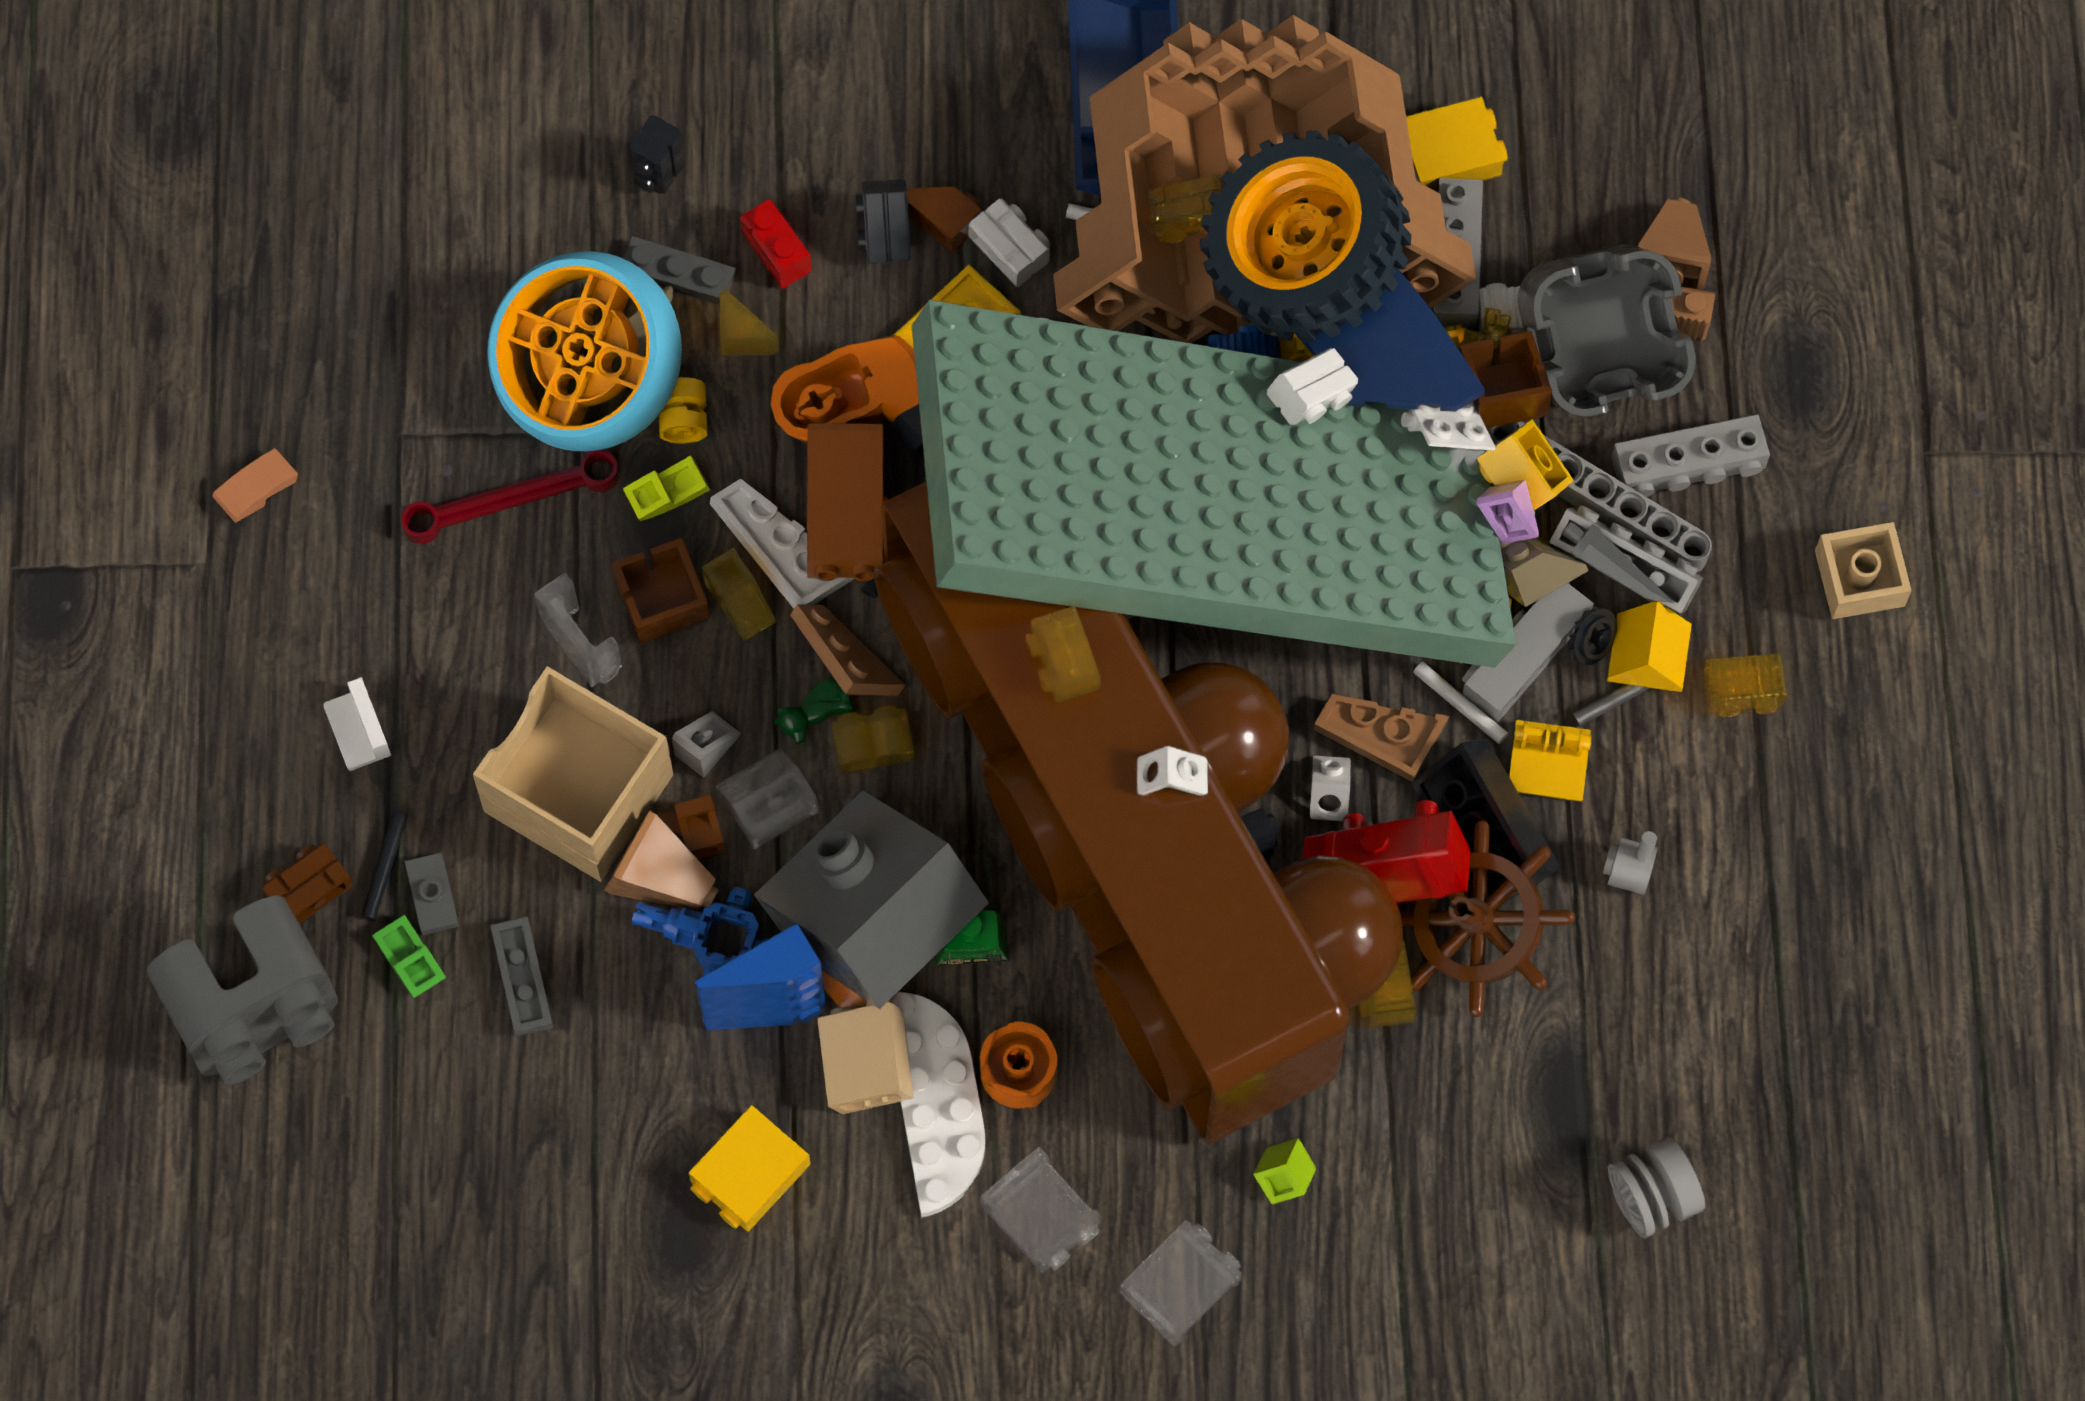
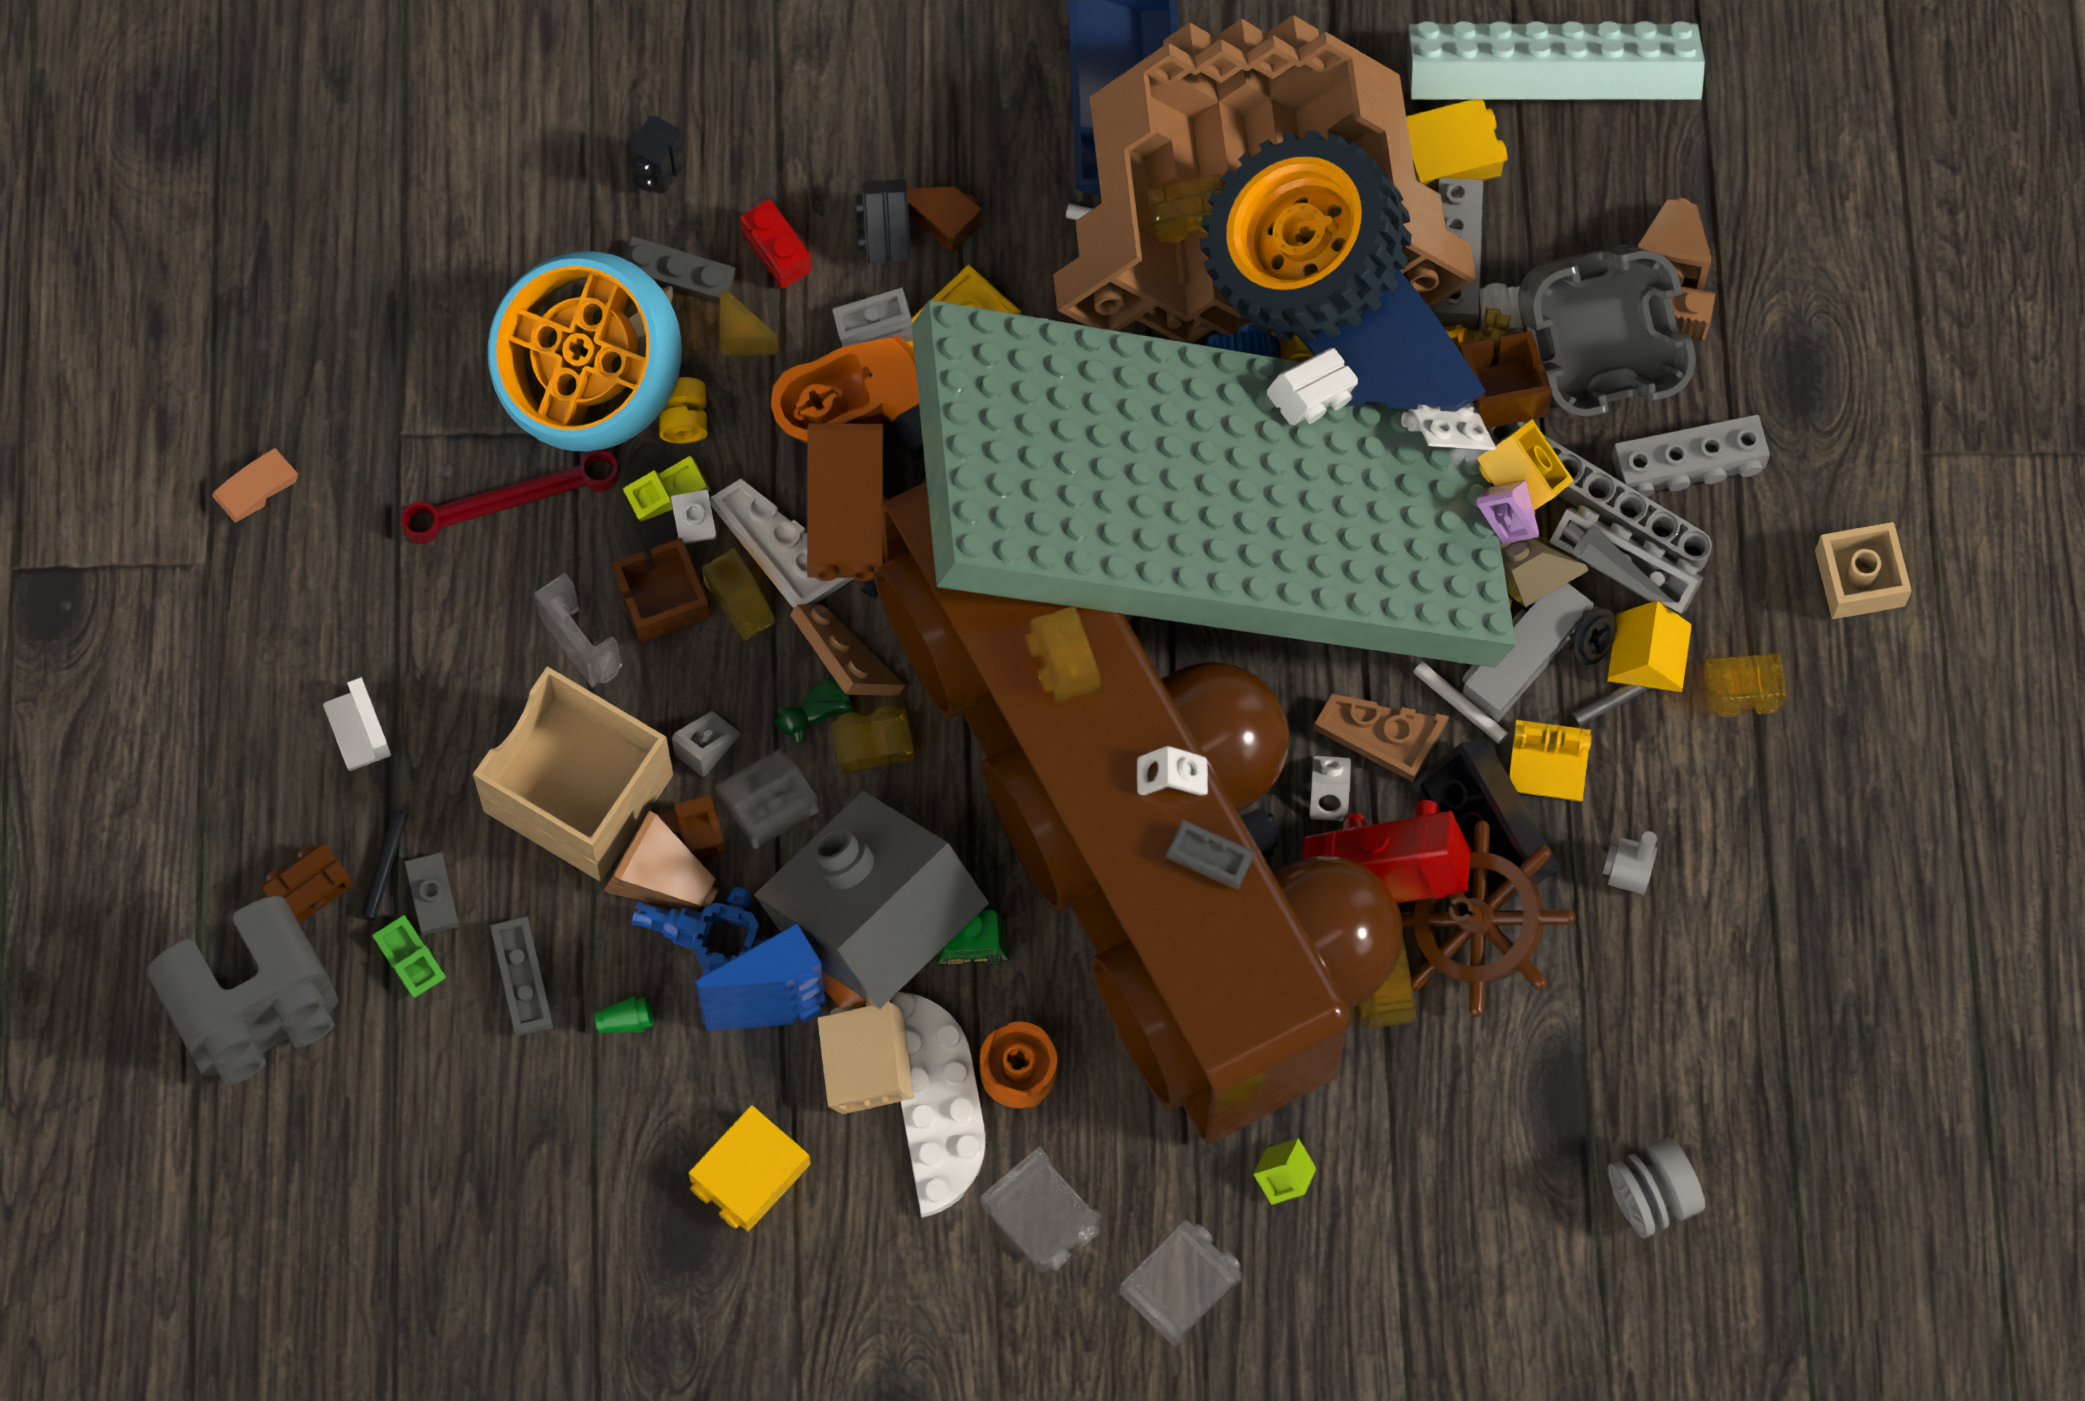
(625, 1016): none -> green cone
(693, 516): none -> white bracket
(874, 318): none -> light grey plate
(1010, 242): white brick -> none
(1210, 854): none -> dark grey plate
(1555, 61): none -> light aqua brick

